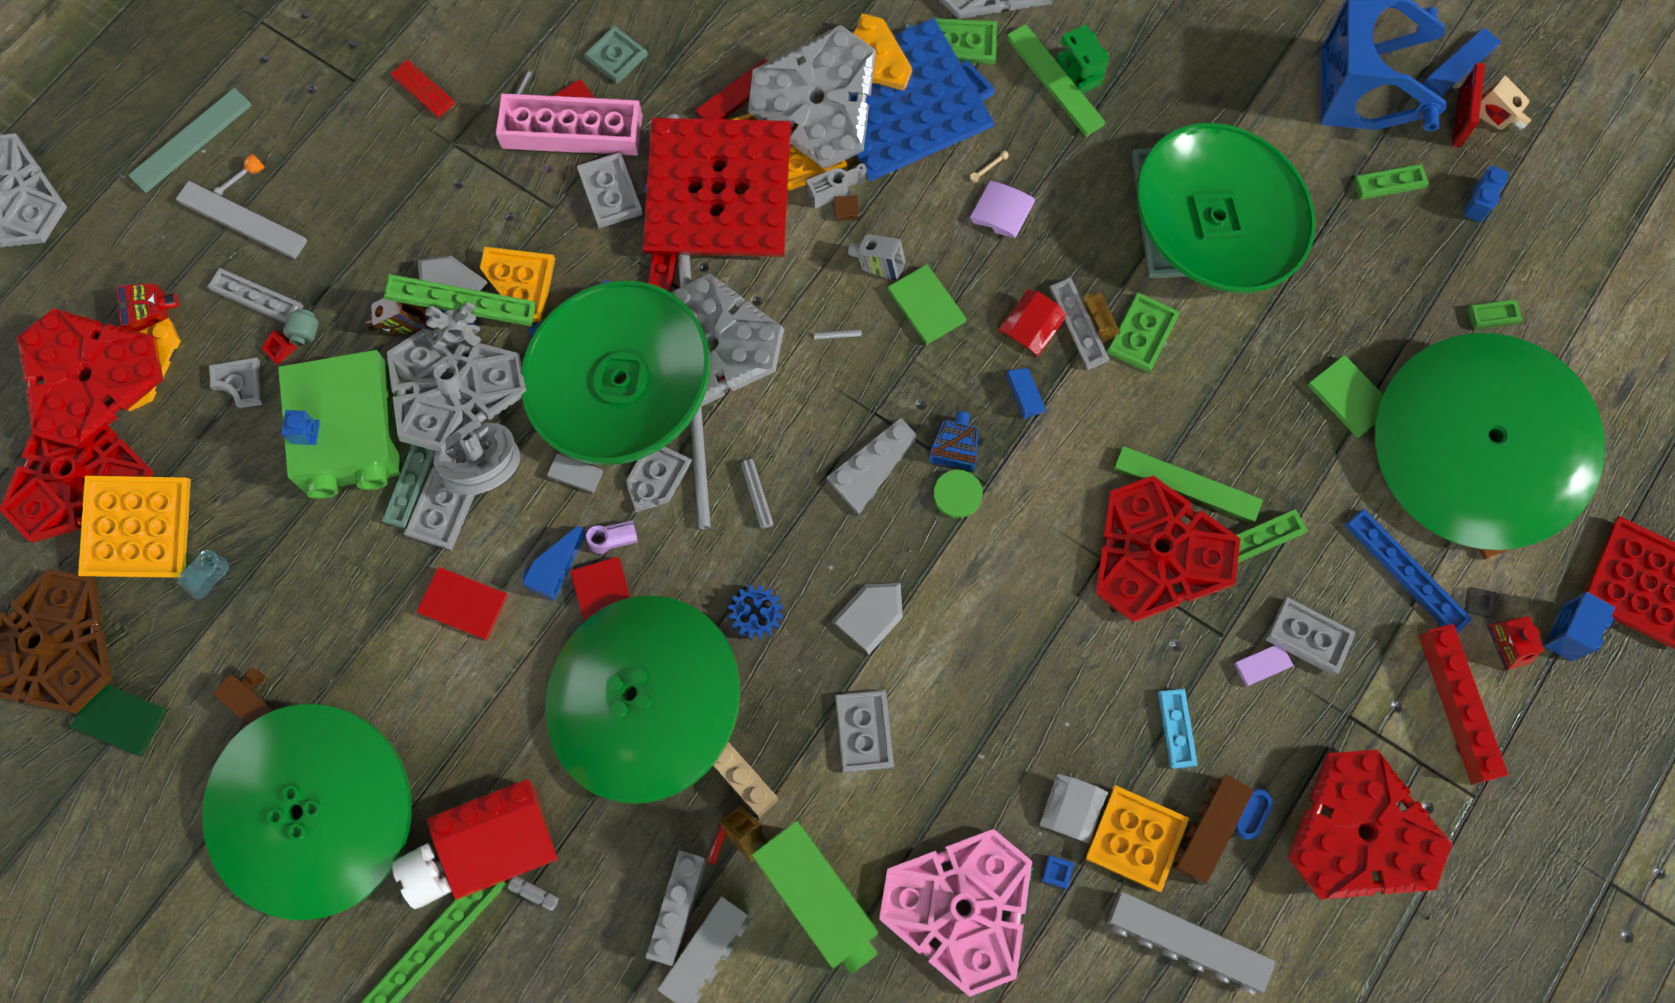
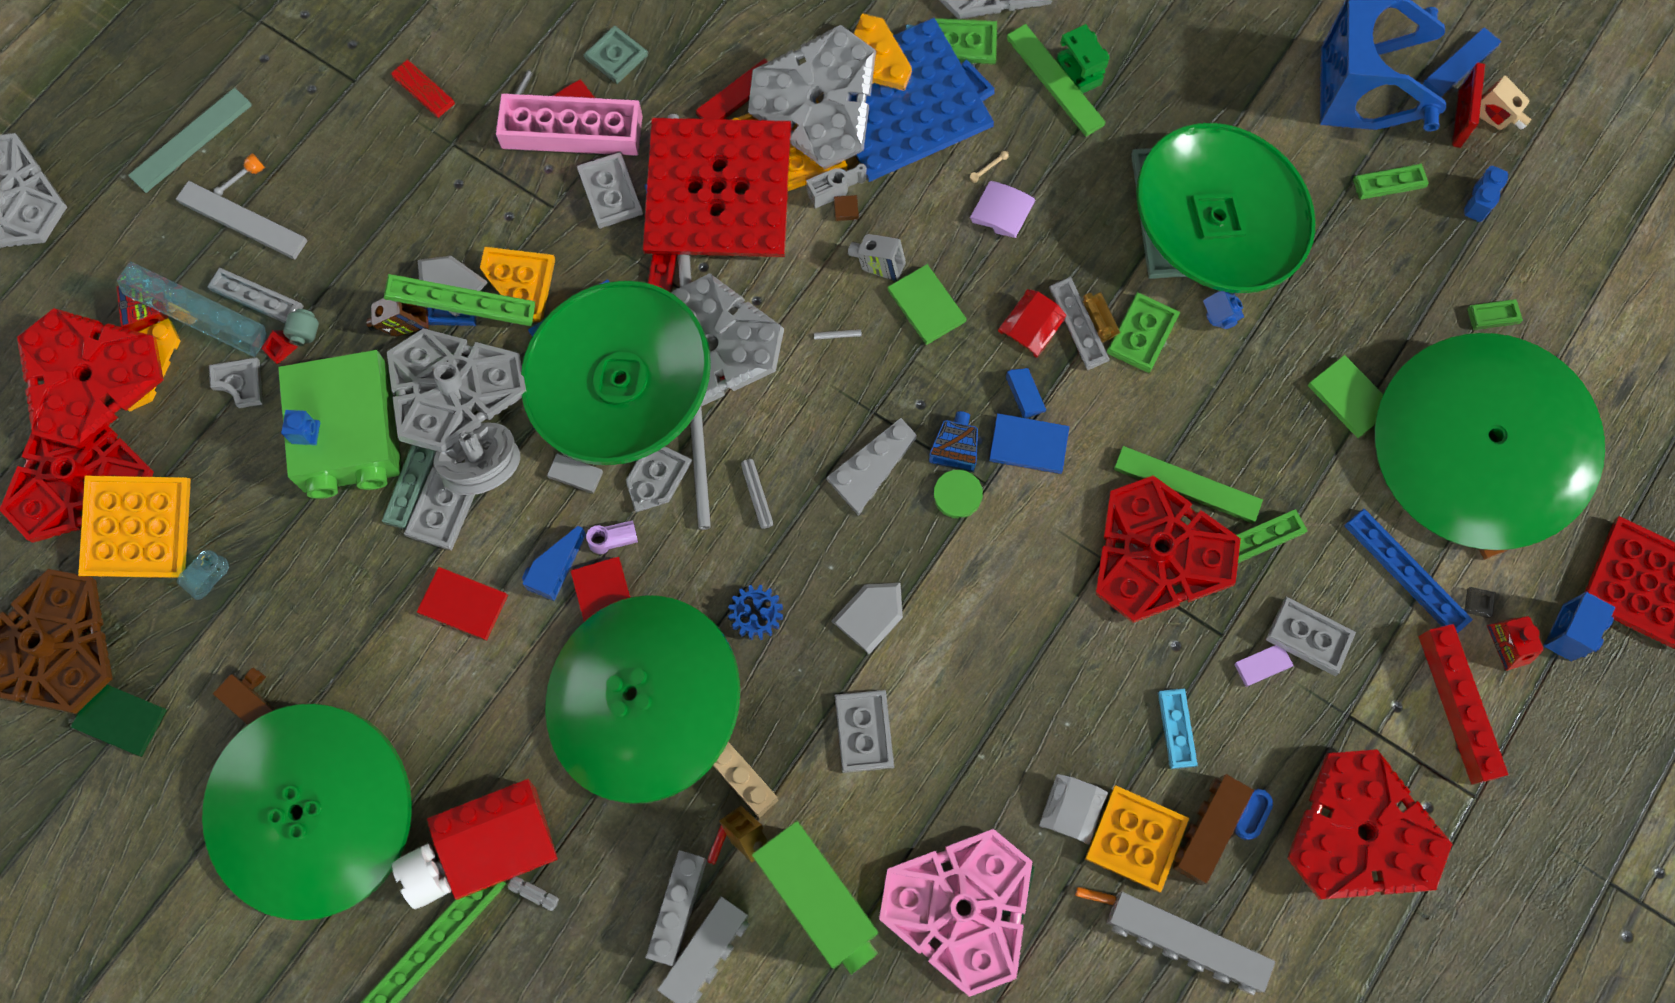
(192, 309): none -> clear light blue brick
(453, 326): light grey pin -> none
(1029, 443): none -> blue tile
(1057, 872): blue tile -> none
(1096, 896): none -> orange piece
(1223, 309): none -> blue brick

